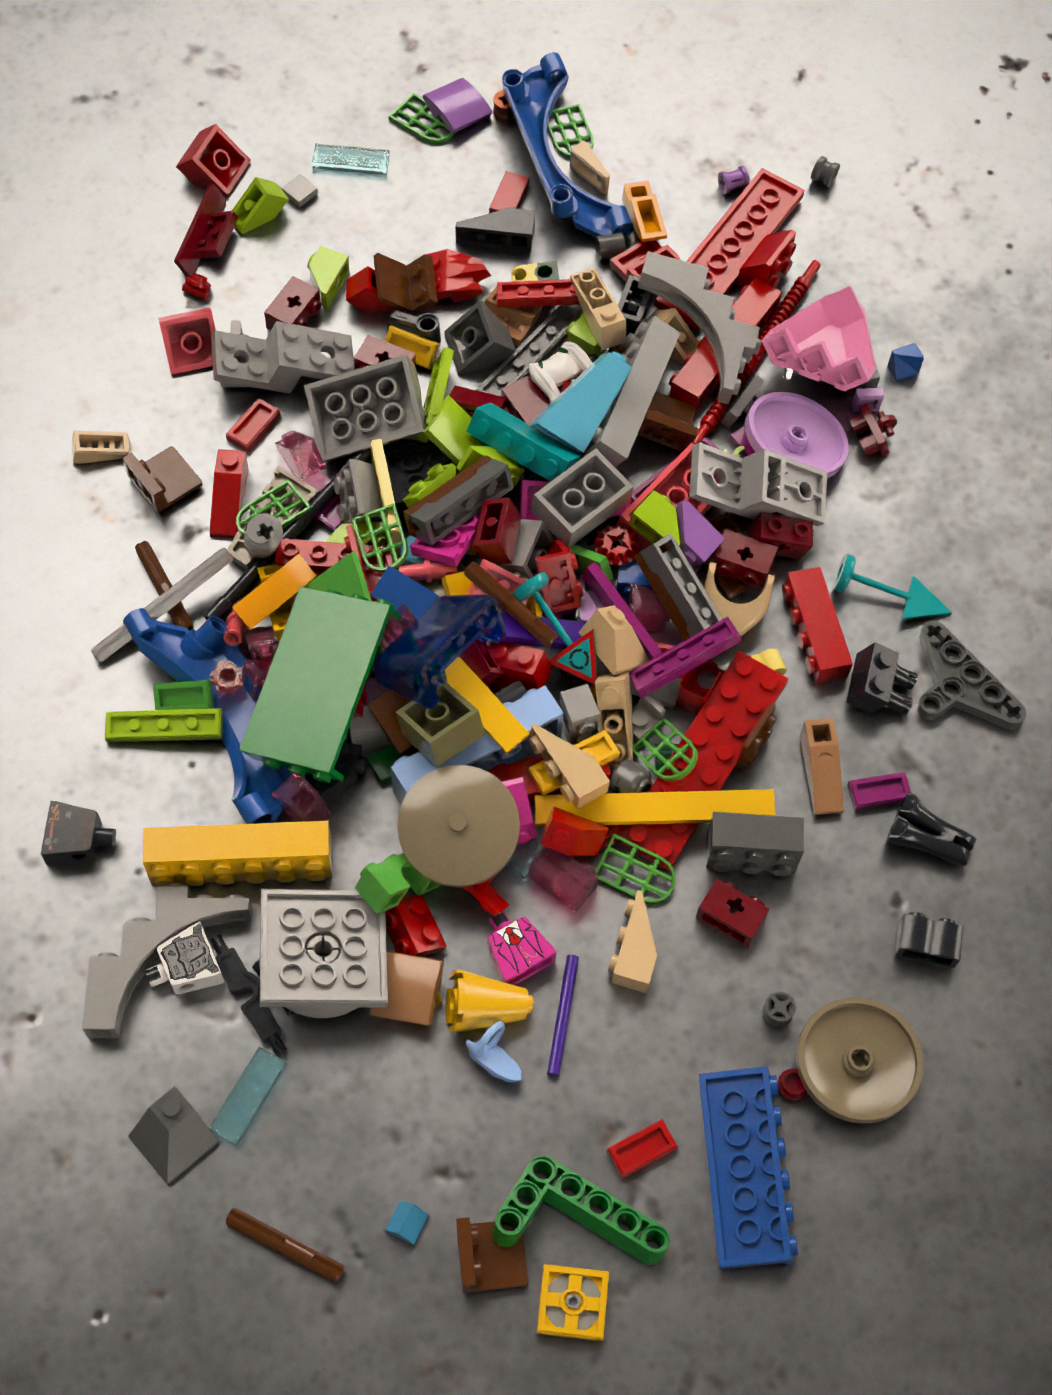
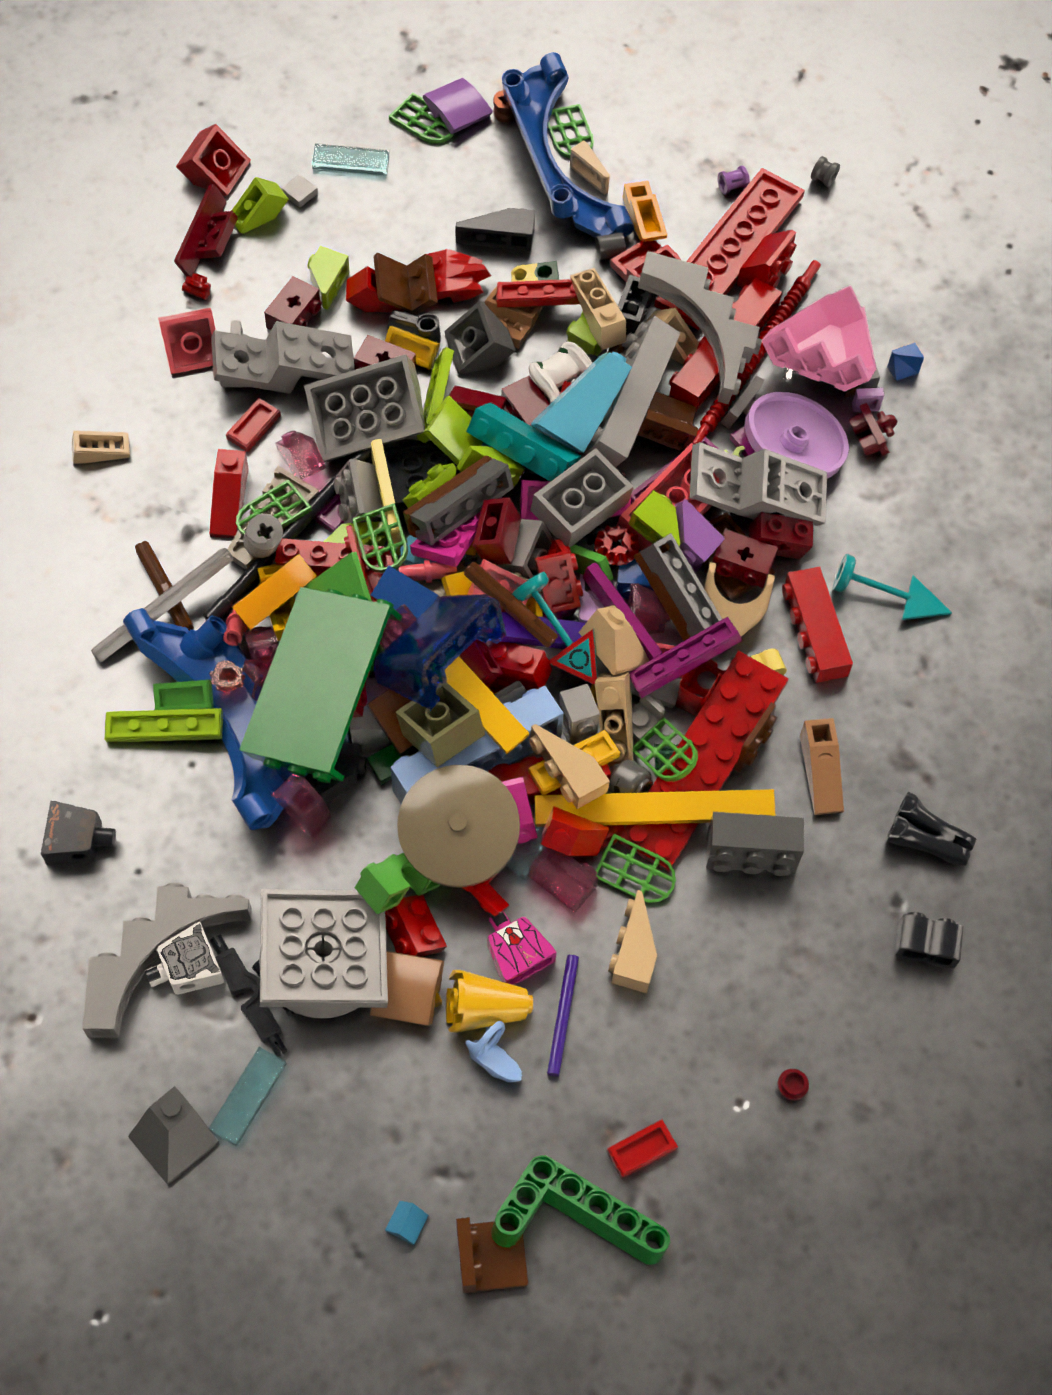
(162, 478): bracket -> none
(238, 853): yellow brick -> none
(285, 1245): reddish brown axle -> none
(509, 192): tile -> none
(533, 349): dark grey tile -> none
(573, 1302): yellow piece -> none
(739, 926): dark red brick -> none
(747, 1168): blue bracket -> none
(782, 1004): dark grey wheel -> none
(859, 1060): dark tan dish -> none
(873, 680): black brick -> none
(878, 791): magenta tile -> none
(971, 692): dark grey beam -> none

